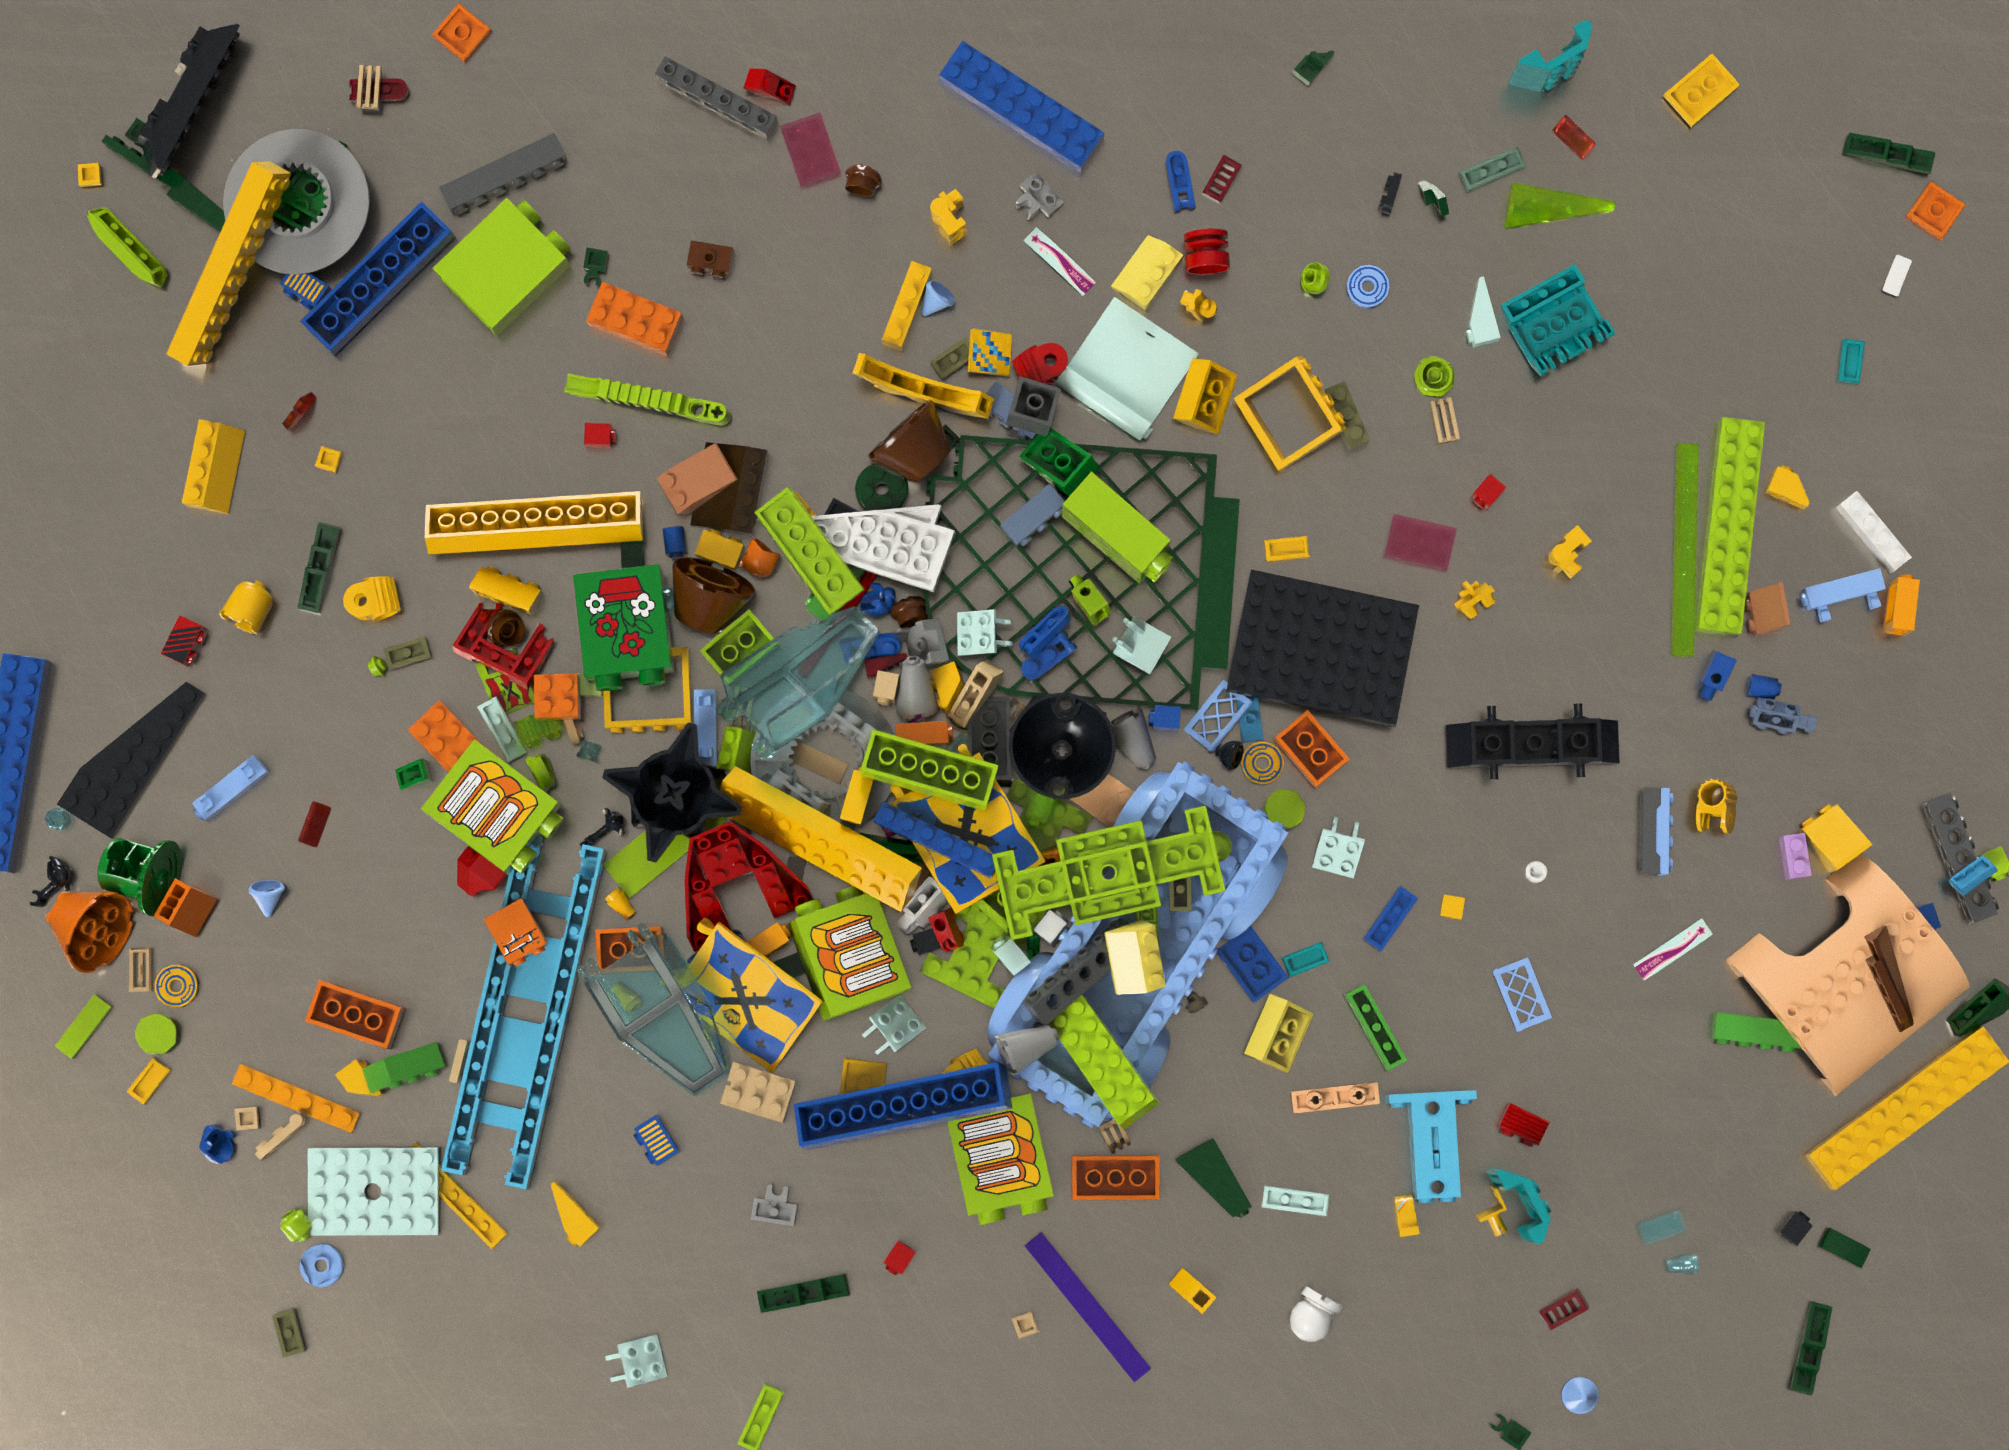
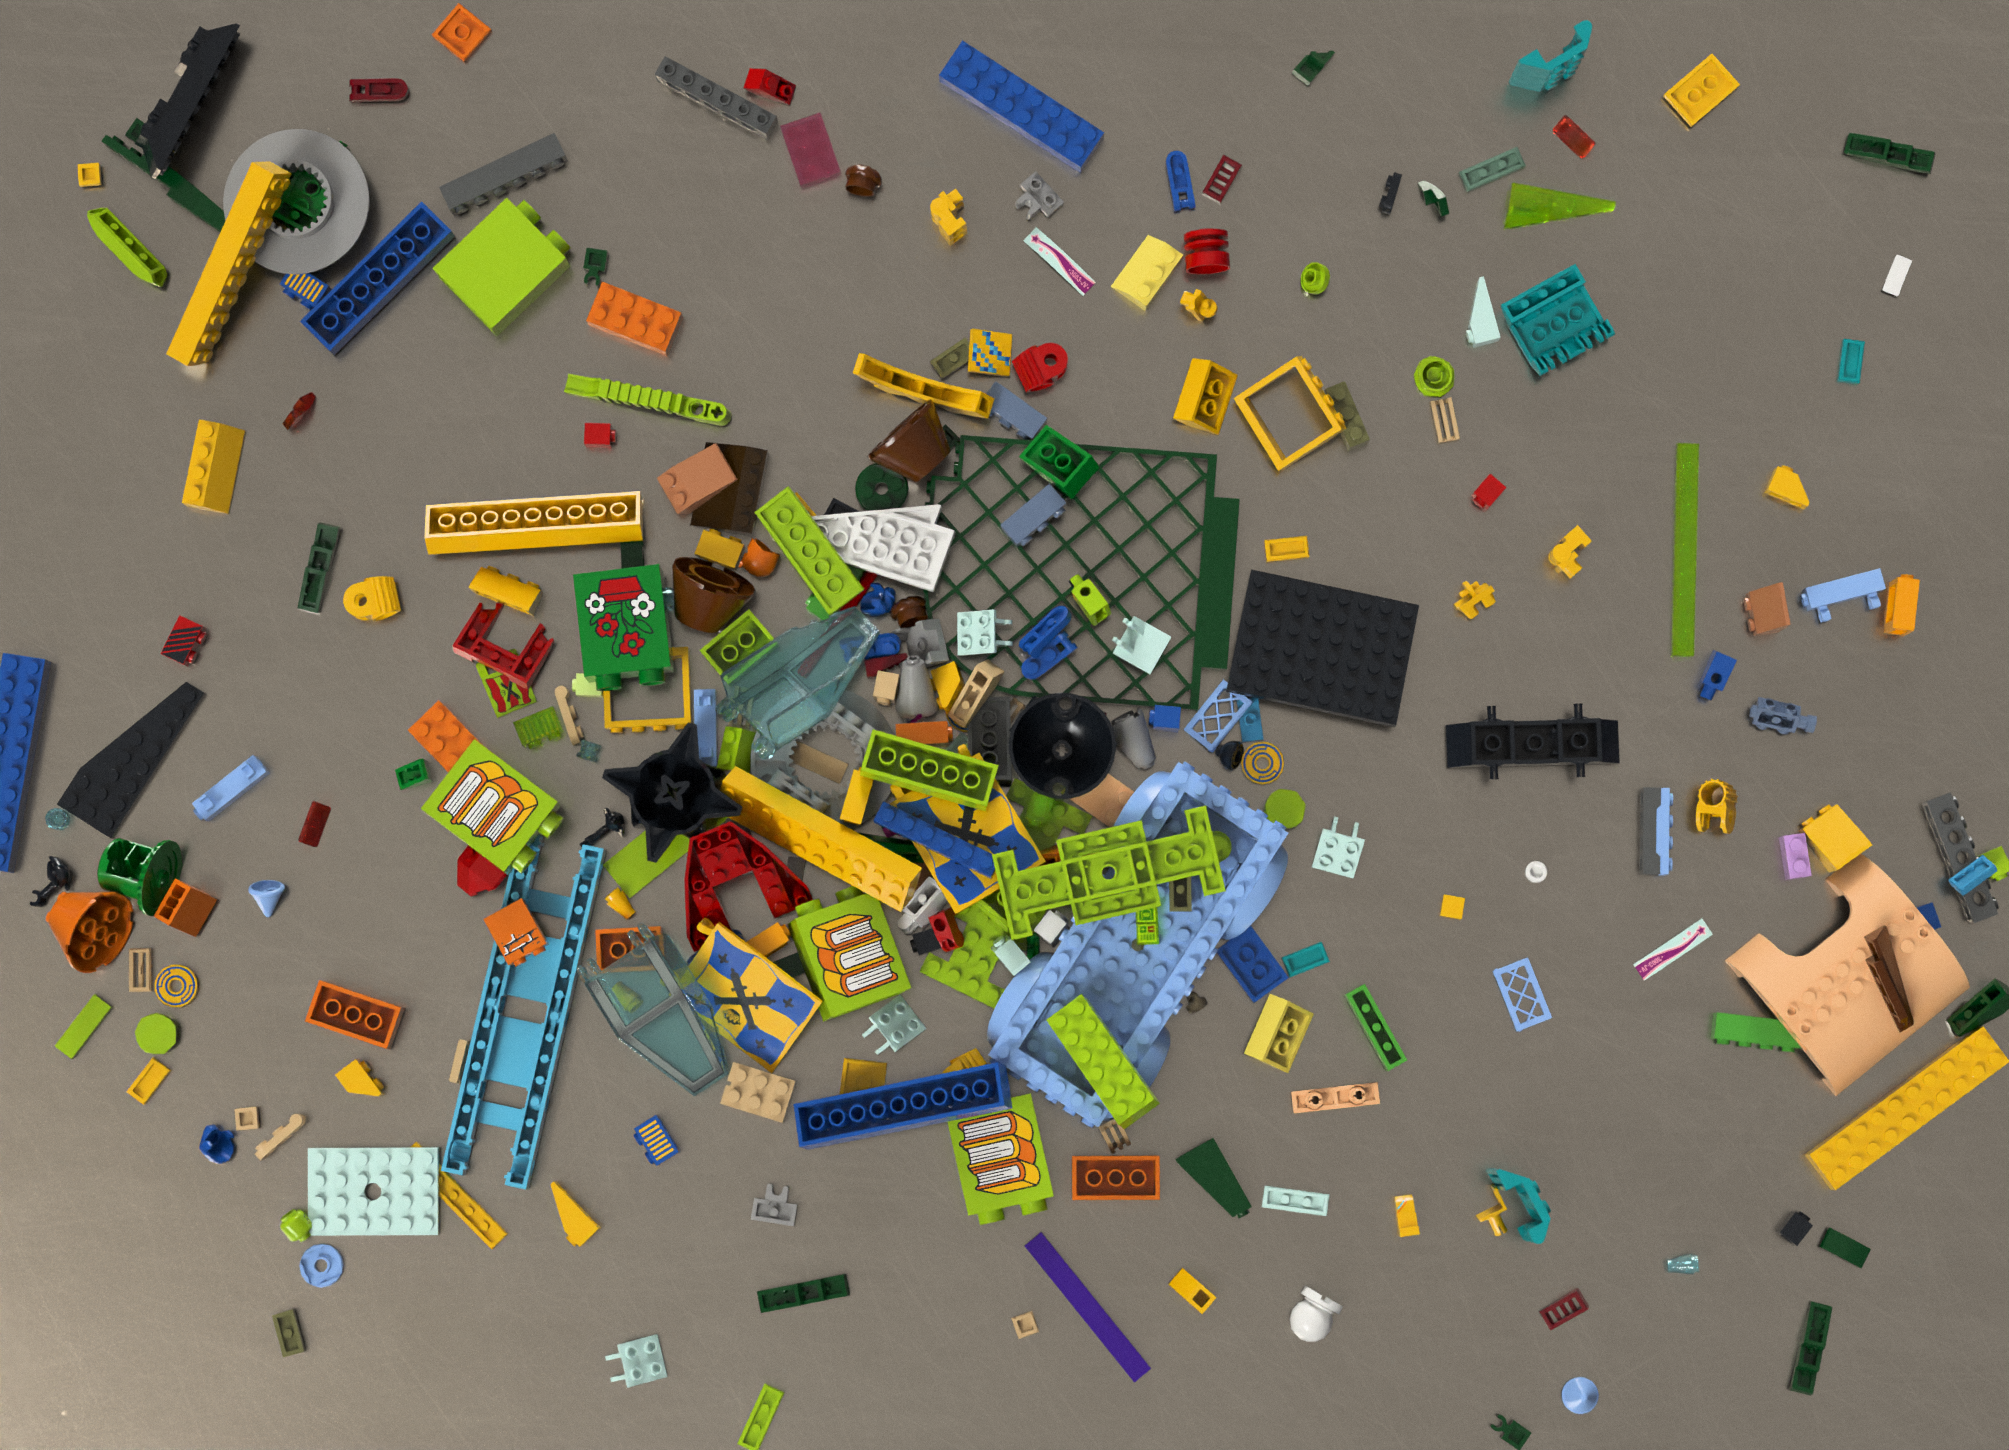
(248, 606): yellow cylinder -> none
(296, 1098): light orange plate -> none
(328, 459): yellow tile -> none
(369, 69): tan tile -> none
(377, 666): lime plate -> none
(404, 1067): bright green wedge -> none
(407, 653): olive plate -> none
(502, 729): light aqua tile -> none
(505, 628): reddish brown piece -> none
(542, 771): lime hat -> none
(557, 696): orange brick -> none
(674, 541): blue brick -> none
(710, 259): reddish brown brick -> none
(899, 1258): red brick -> none
(906, 306): yellow brick -> none
(936, 298): light blue hat -> none
(1025, 1046): light grey cone -> none
(1033, 406): dark grey brick -> none
(1077, 983): dark grey brick -> none
(1117, 529): lime brick -> none
(1127, 369): light aqua door -> none
(1135, 958): light yellow slope -> none
(1311, 749): orange brick -> none
(1375, 276): light blue tile -> none
(1390, 918): blue plate -> none
(1420, 542): clear pink plate -> none
(1433, 1142): medium azure brick -> none
(1522, 1124): red brick -> none
(1661, 1227): clear light blue plate -> none
(1729, 527): lime brick -> none
(1764, 686): blue brick -> none
(1873, 532): white brick -> none
(1935, 210): orange tile -> none

